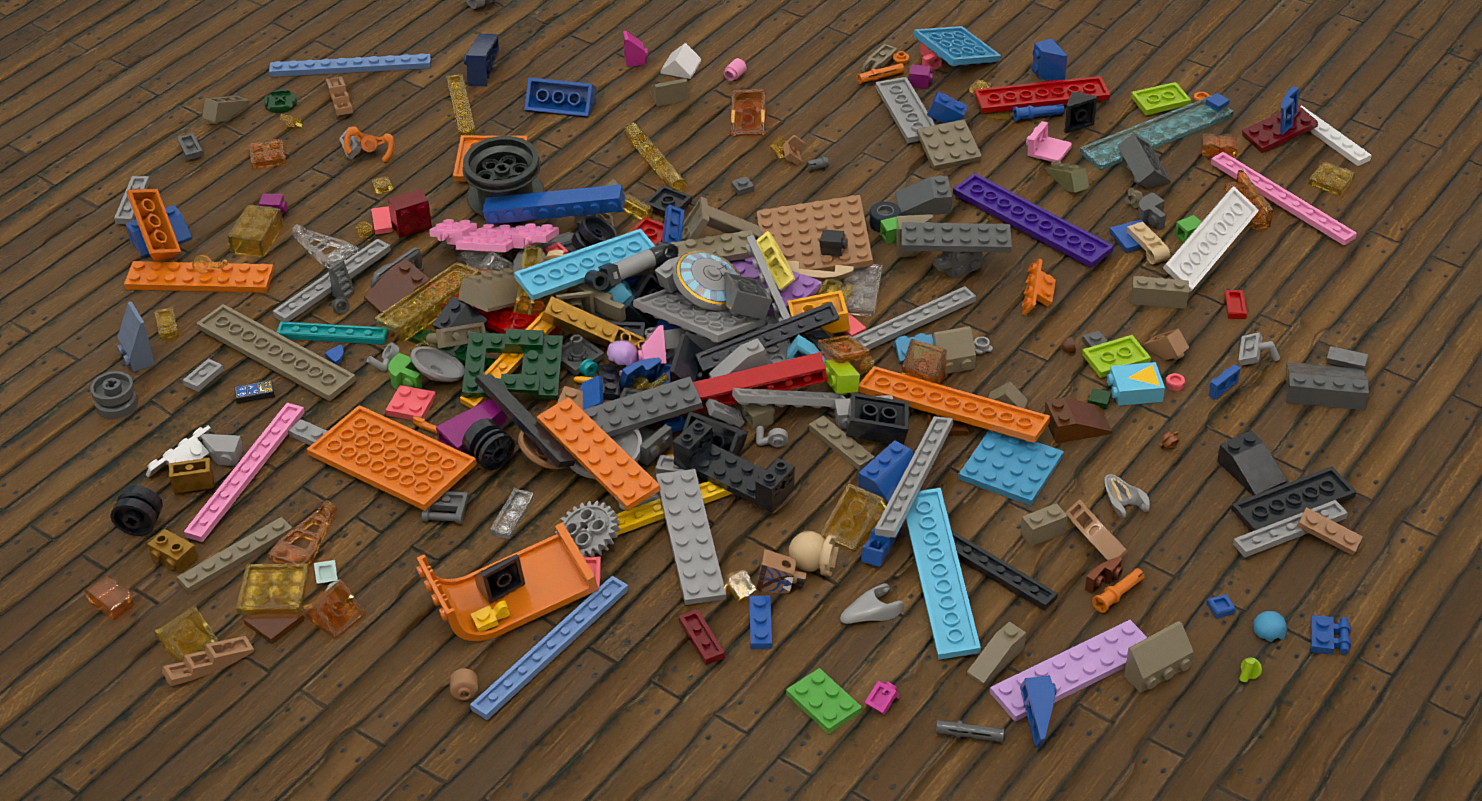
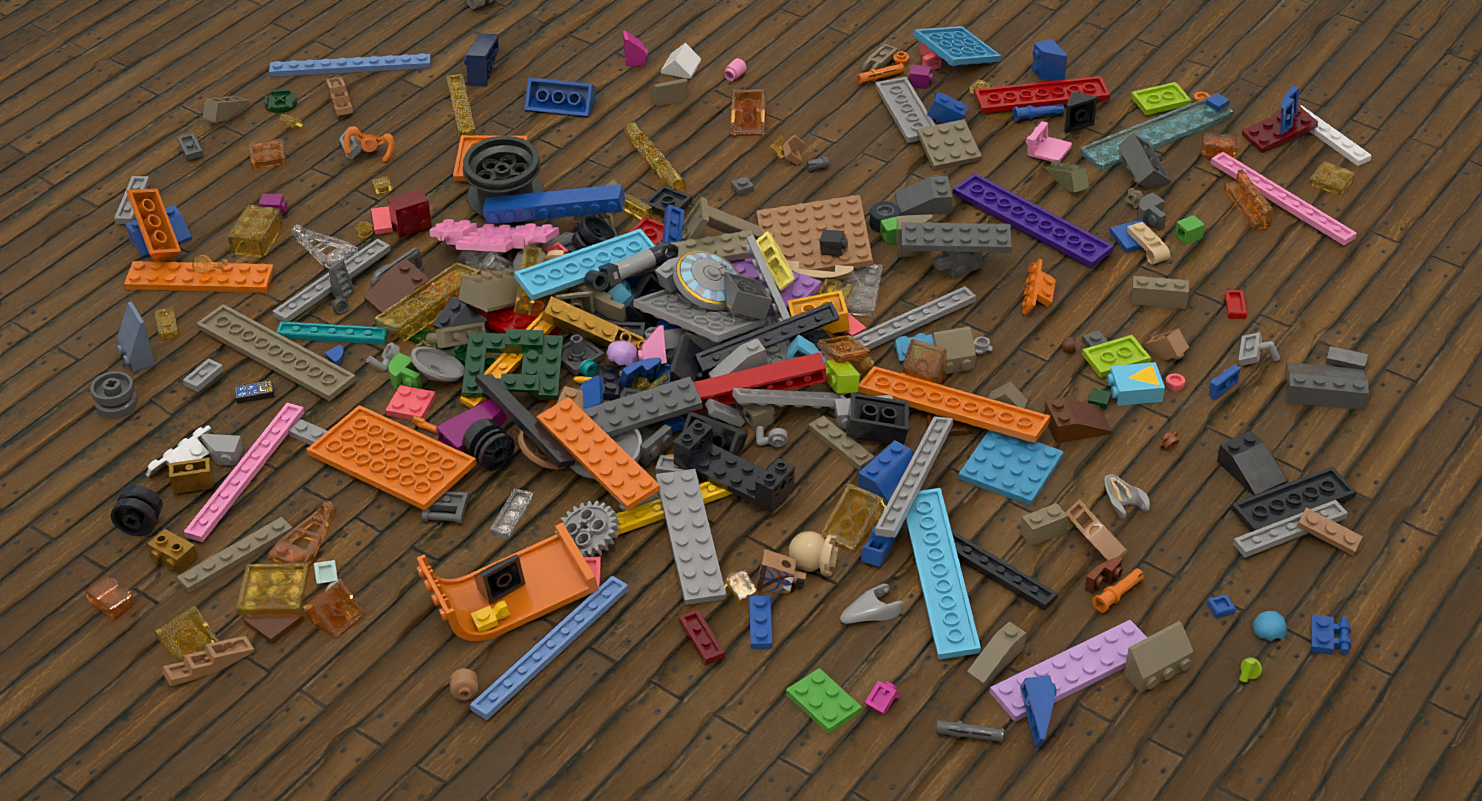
(1211, 238): white plate -> none

